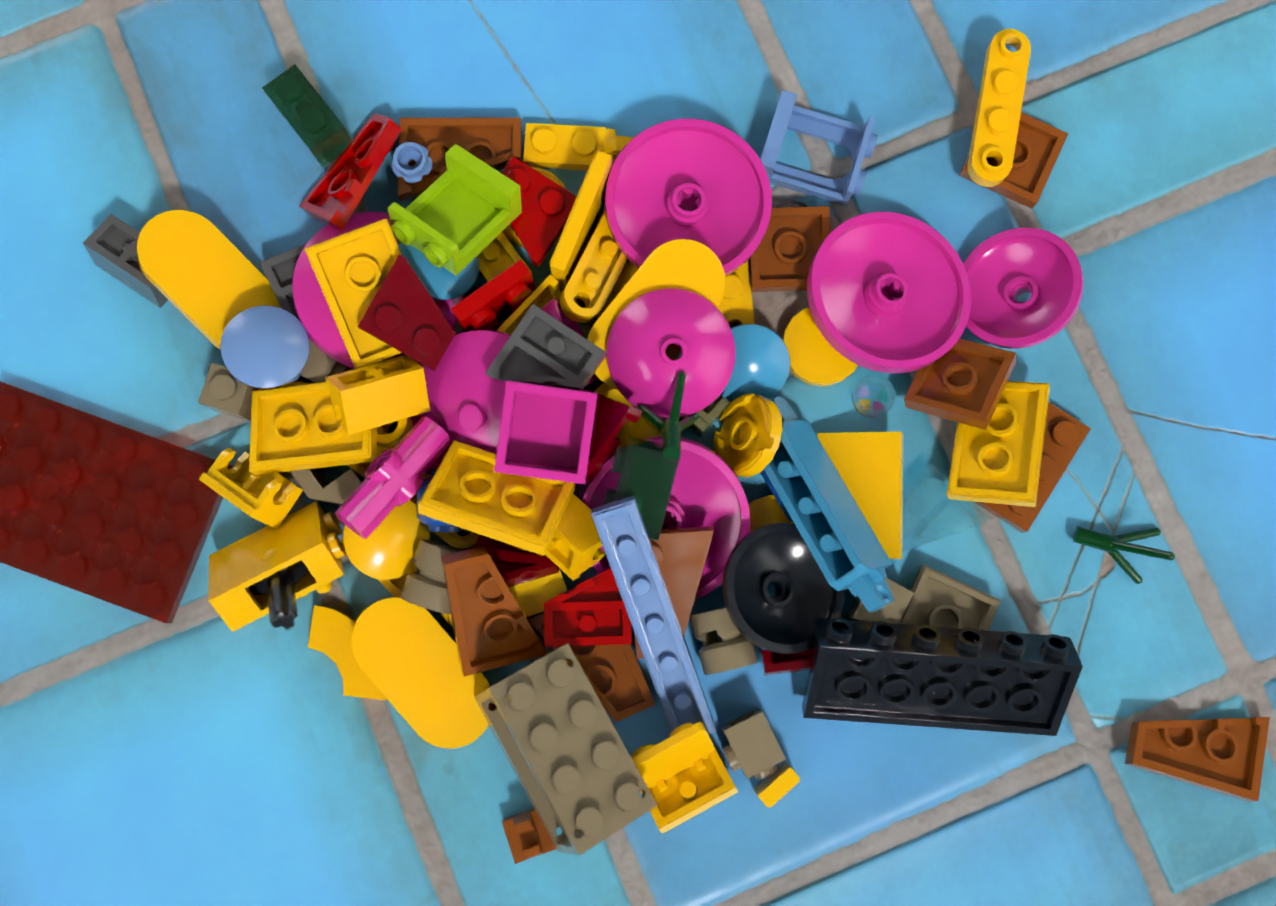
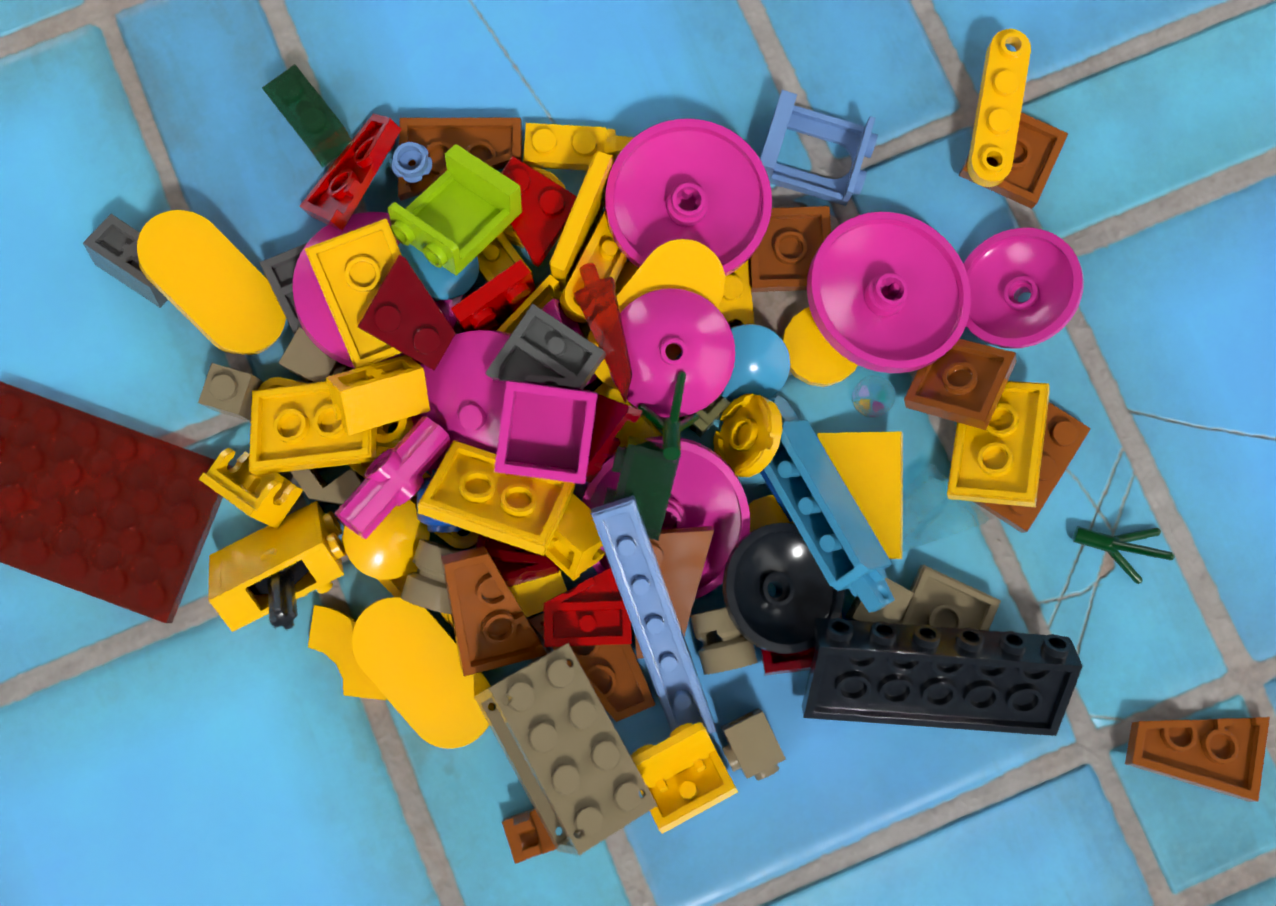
(265, 347): medium blue dish -> none
(603, 316): none -> clear red bar
(777, 785): yellow tile -> none

